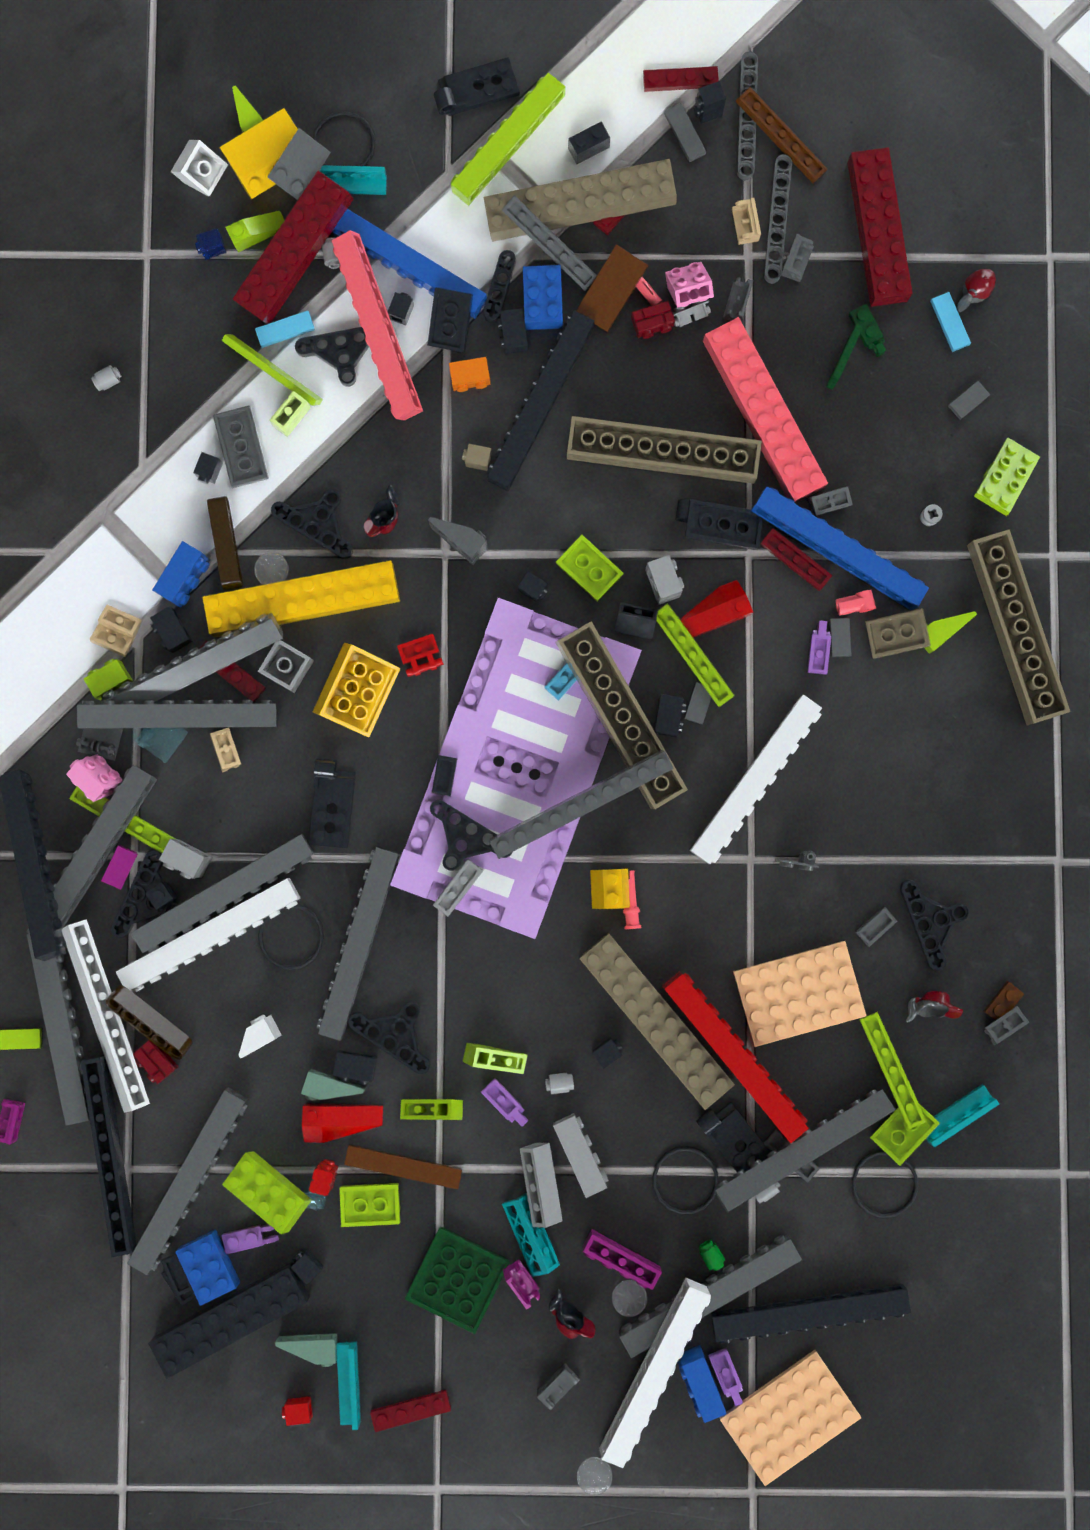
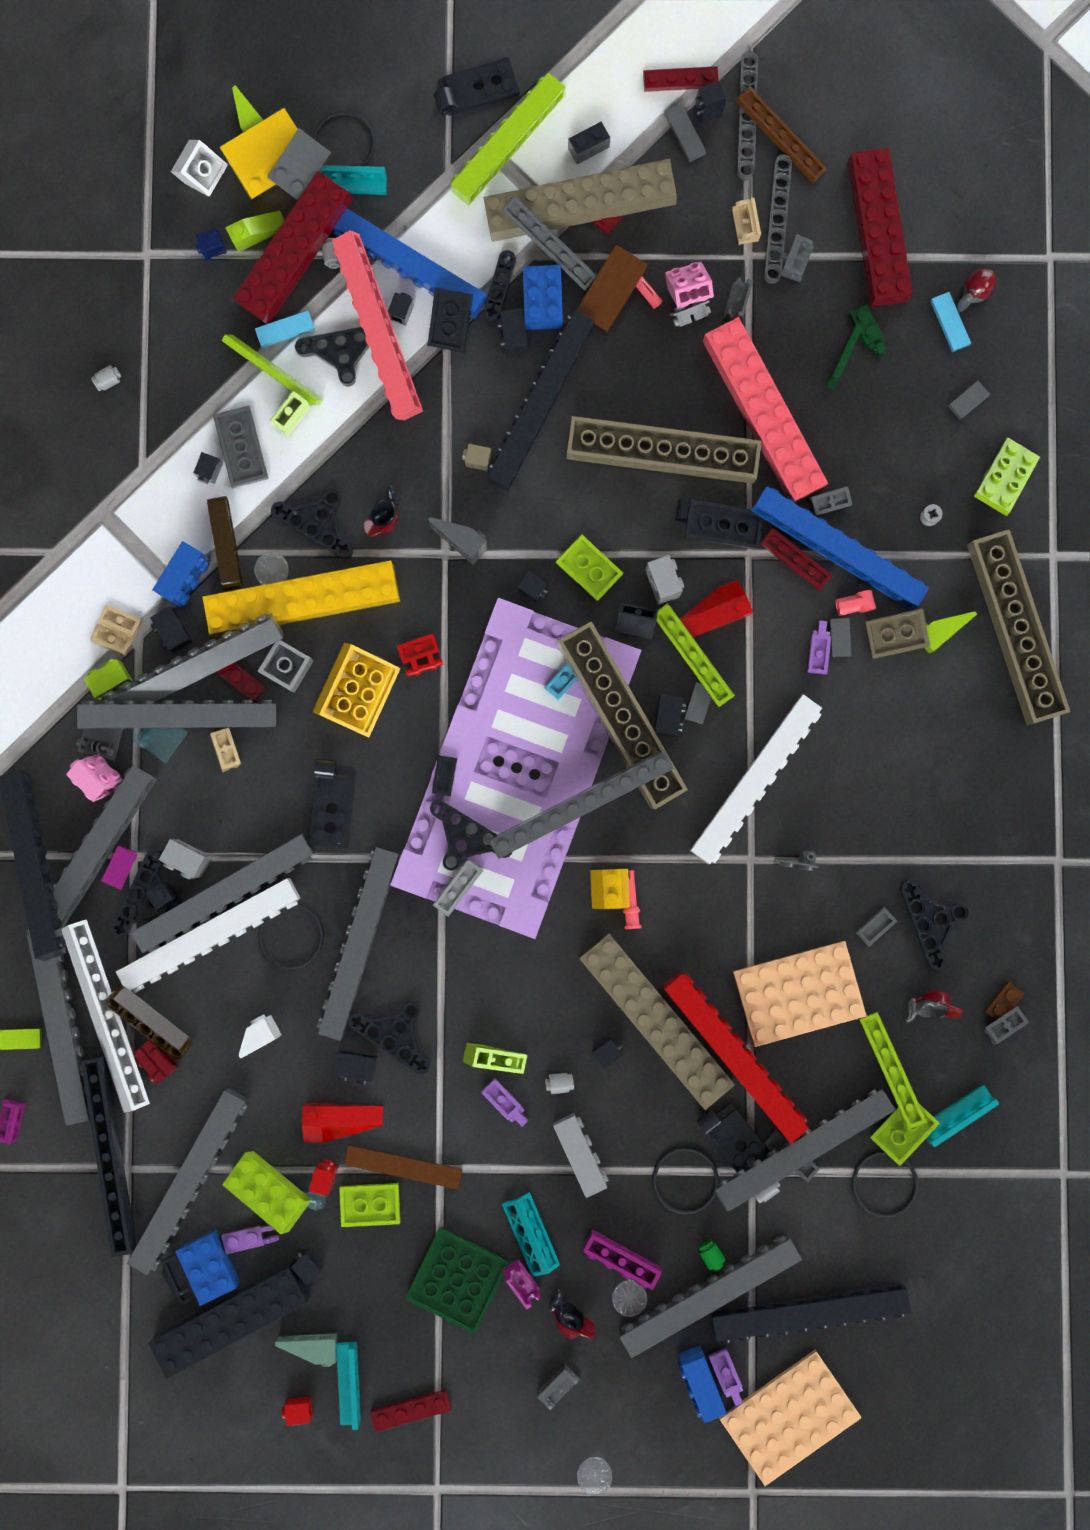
(137, 827): lime tile -> none
(325, 1086): sand green slope -> none
(431, 1109): lime slope -> none
(469, 374): orange brick -> none
(541, 1185): light grey brick -> none
(653, 319): dark red brick -> none
(654, 1372): white brick -> none

